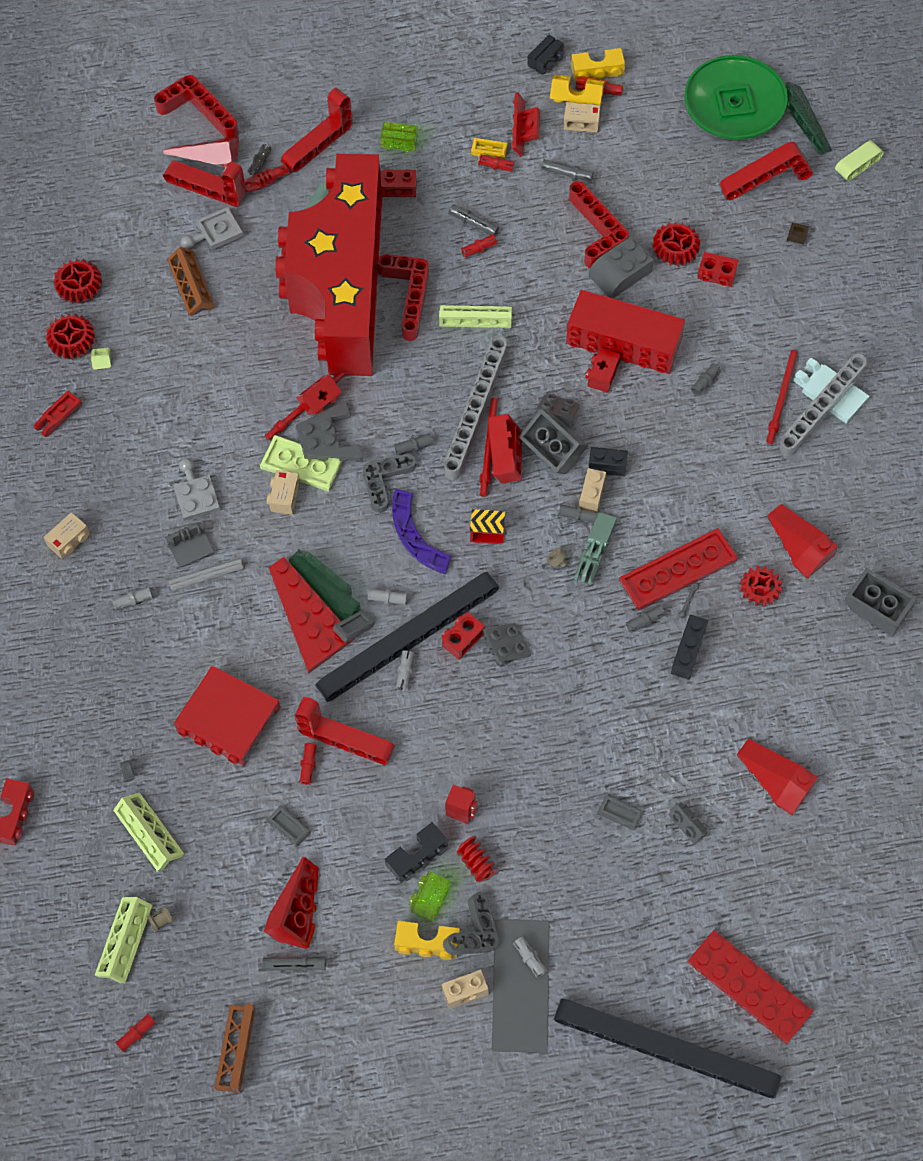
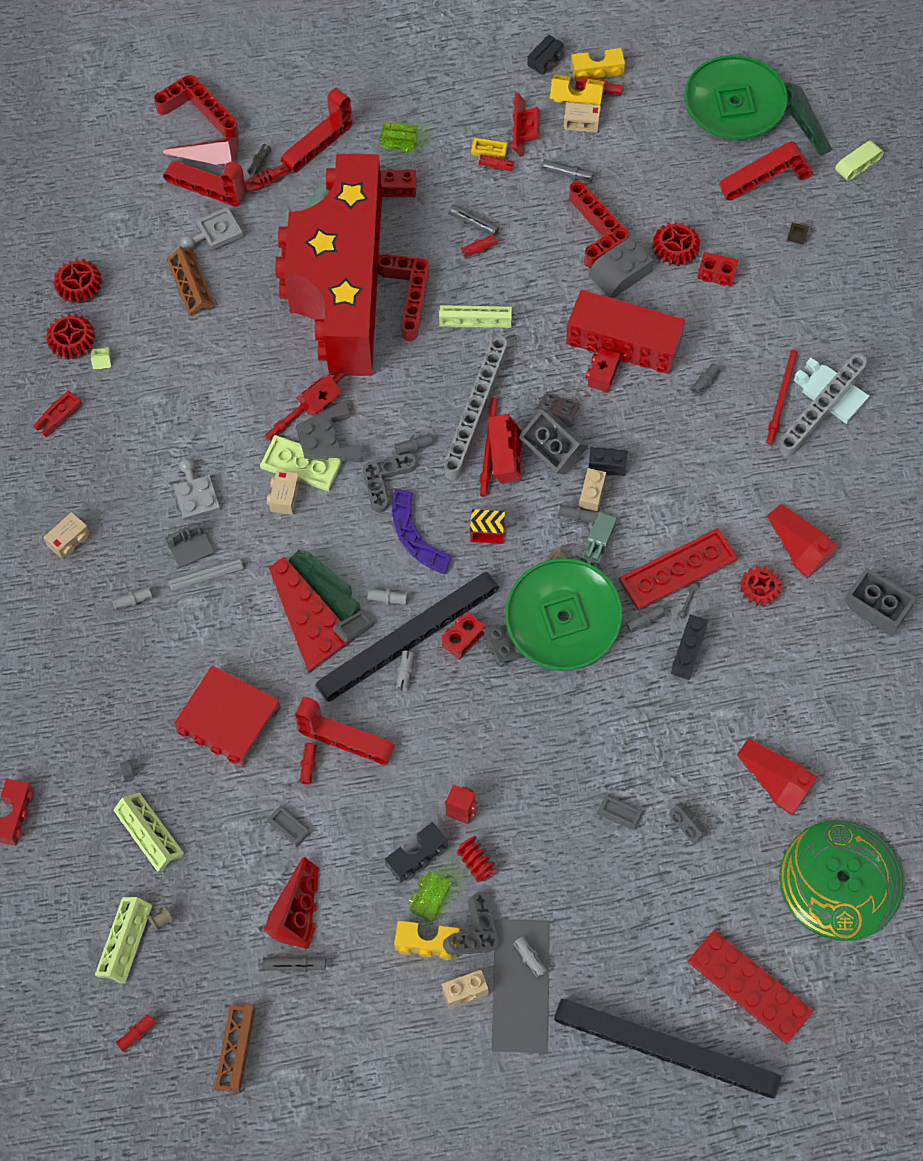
(560, 588): none -> green dish
(836, 907): none -> green dish

